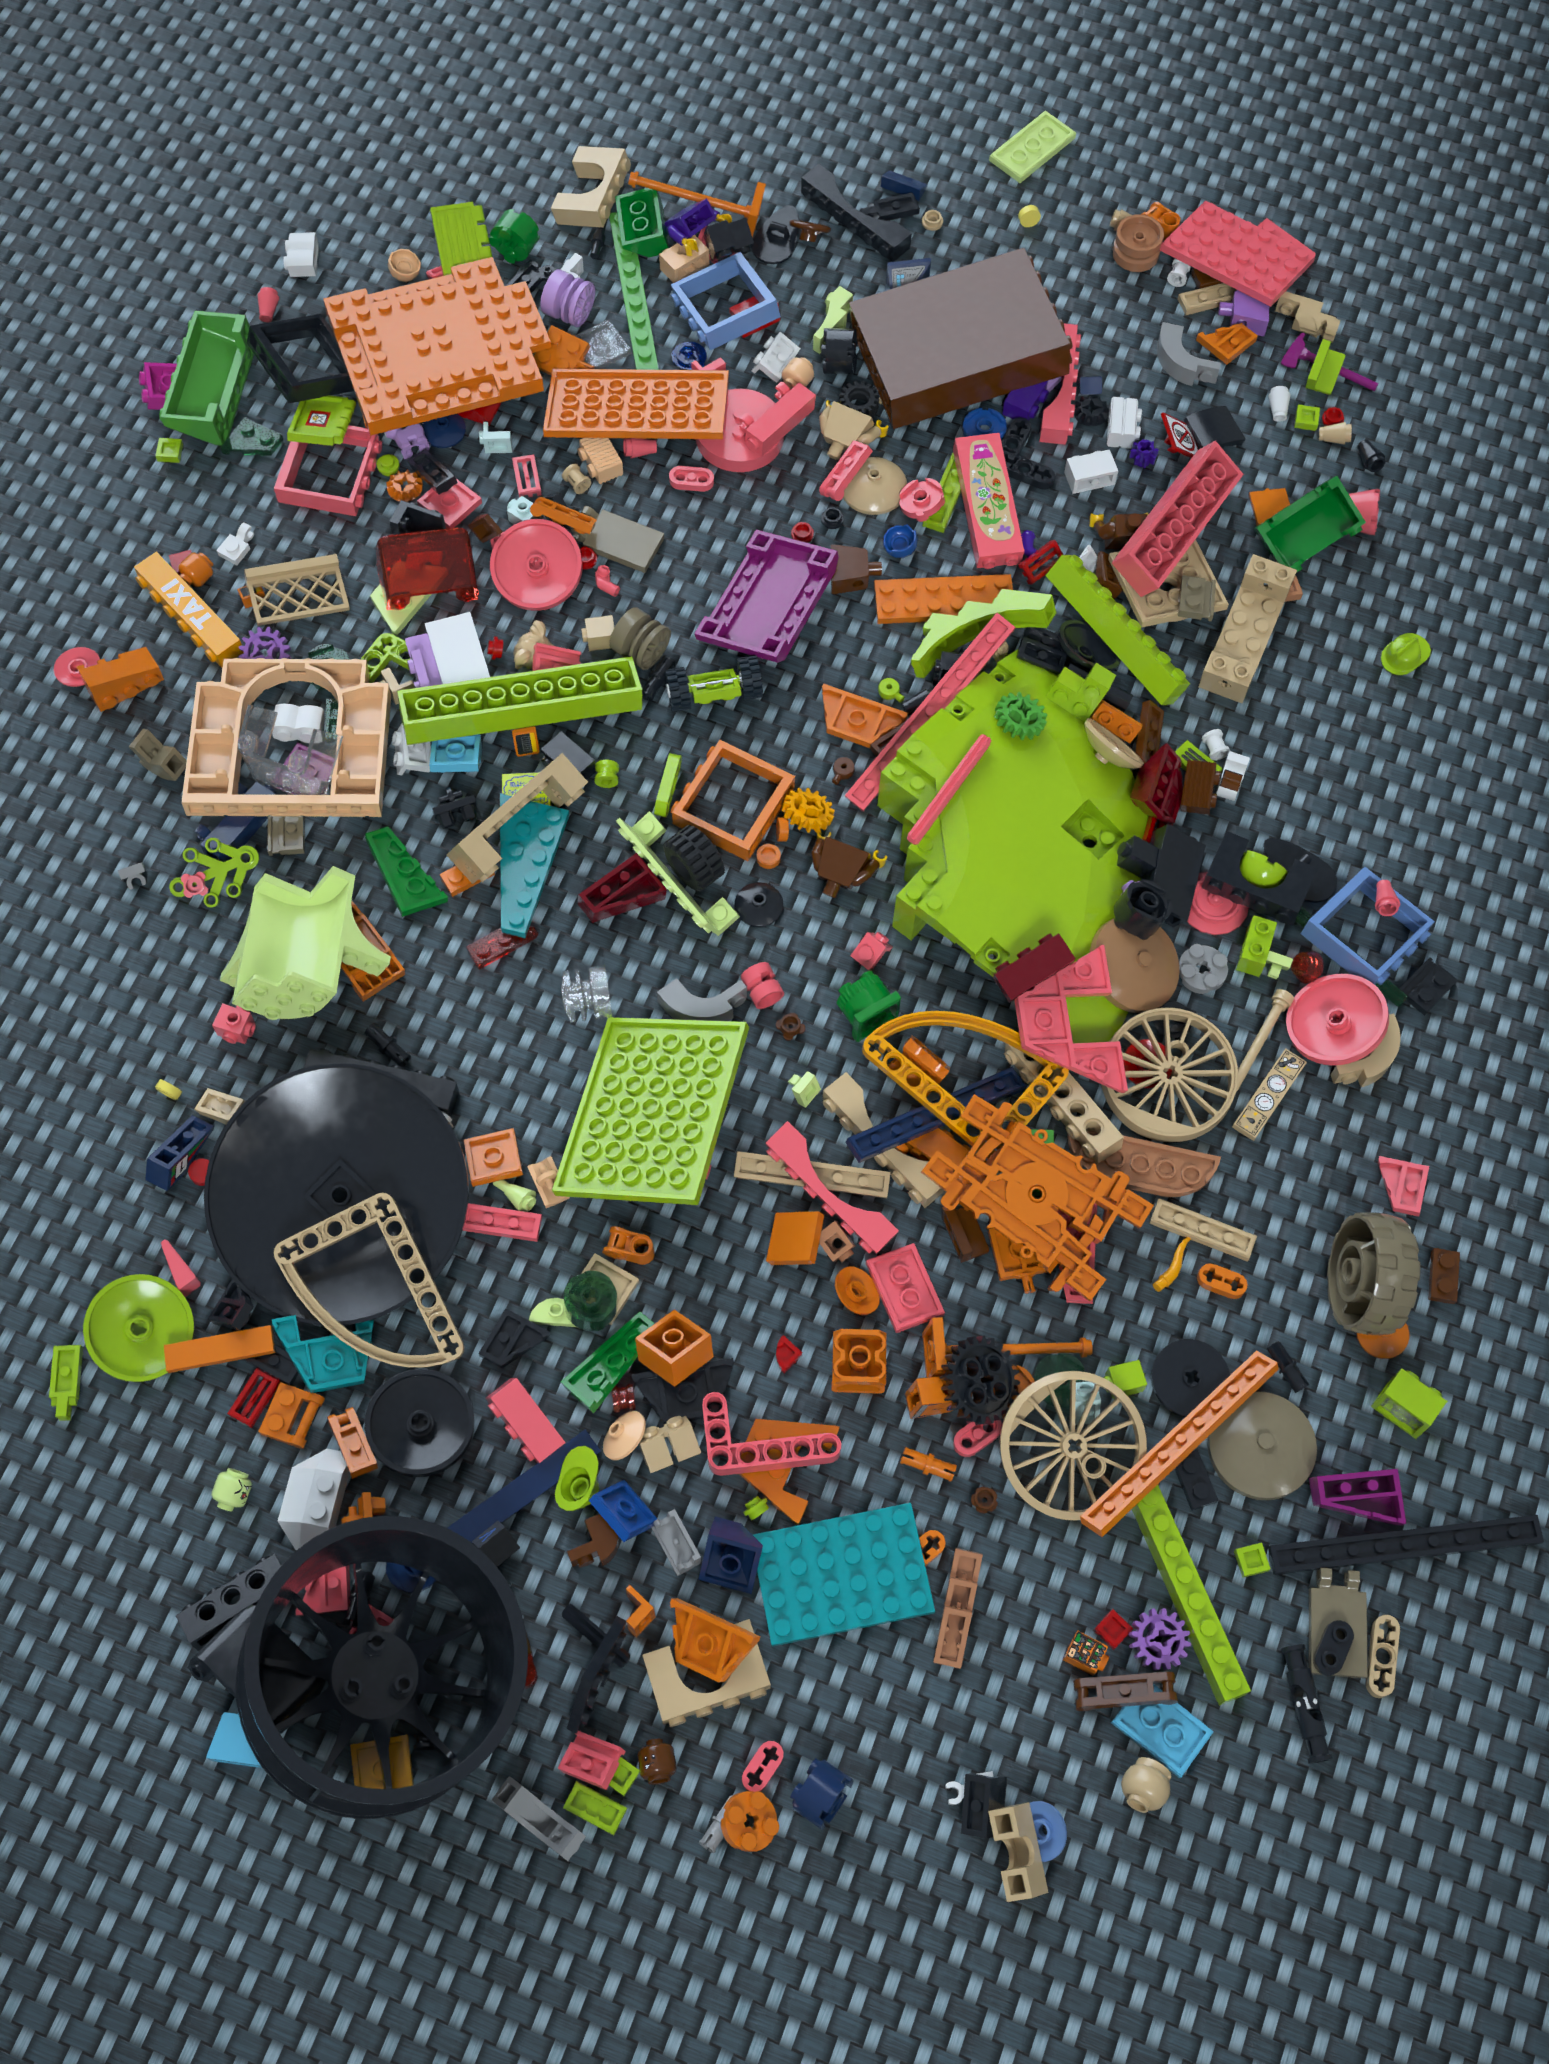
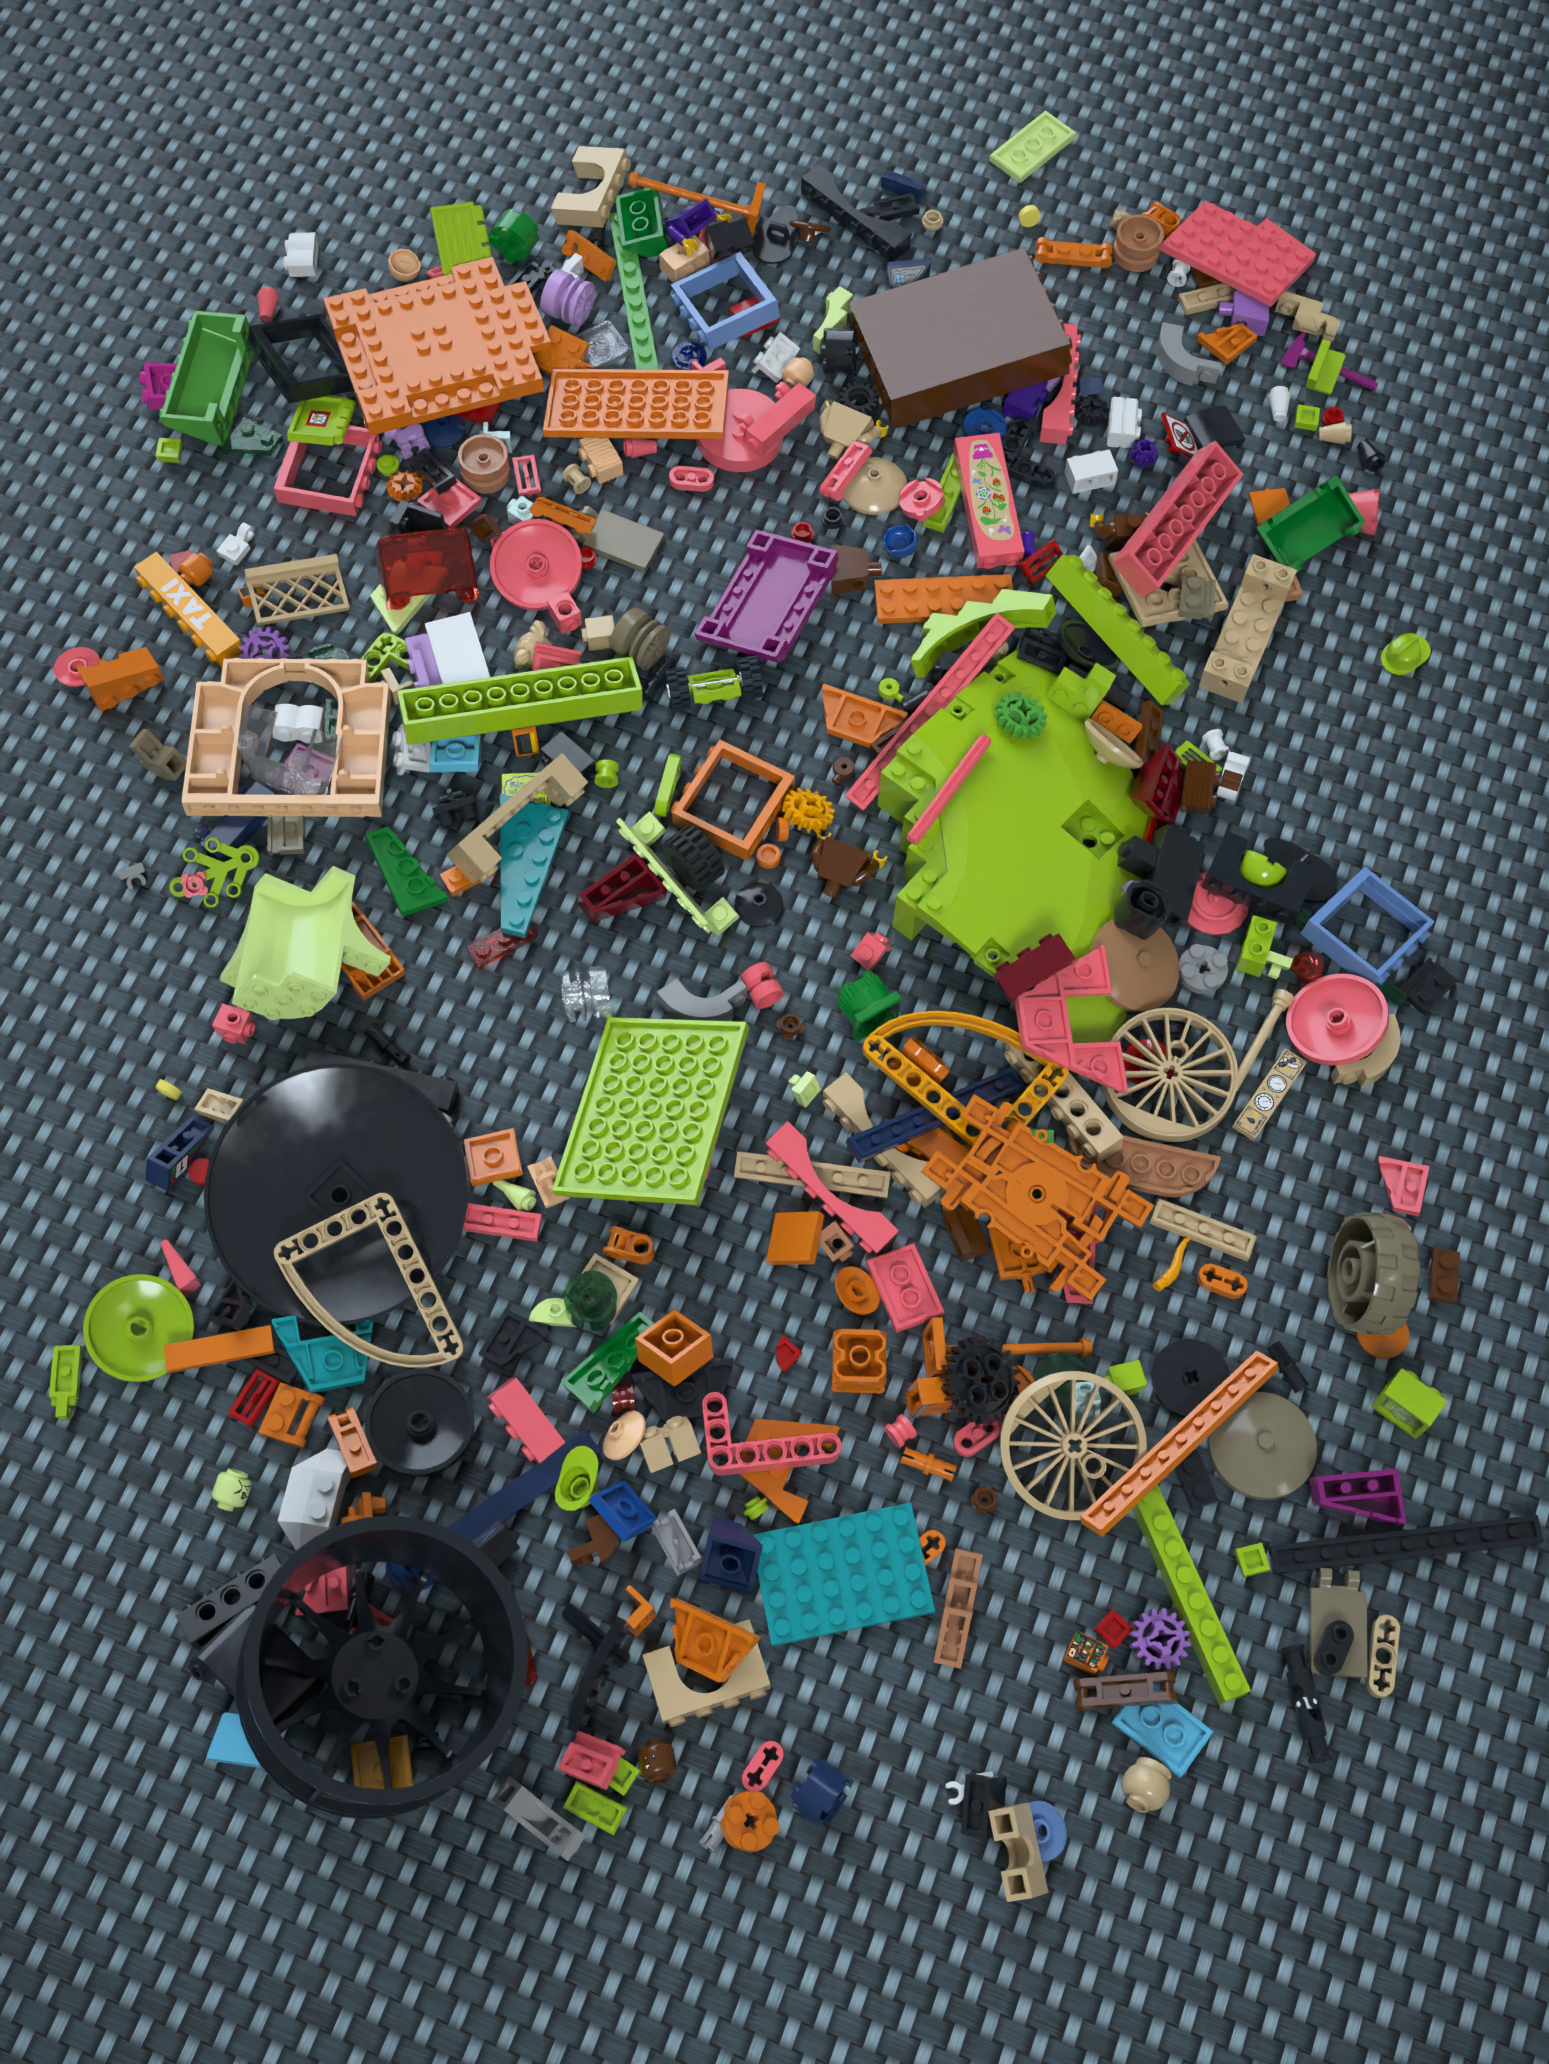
(484, 463): none -> nougat wheel
(495, 648): red plate -> none
(562, 605): none -> coral brick
(593, 257): none -> orange plate
(603, 581): coral arm -> none
(900, 1431): none -> coral wheel
(1073, 253): none -> orange plate
(1386, 899): coral cone -> none

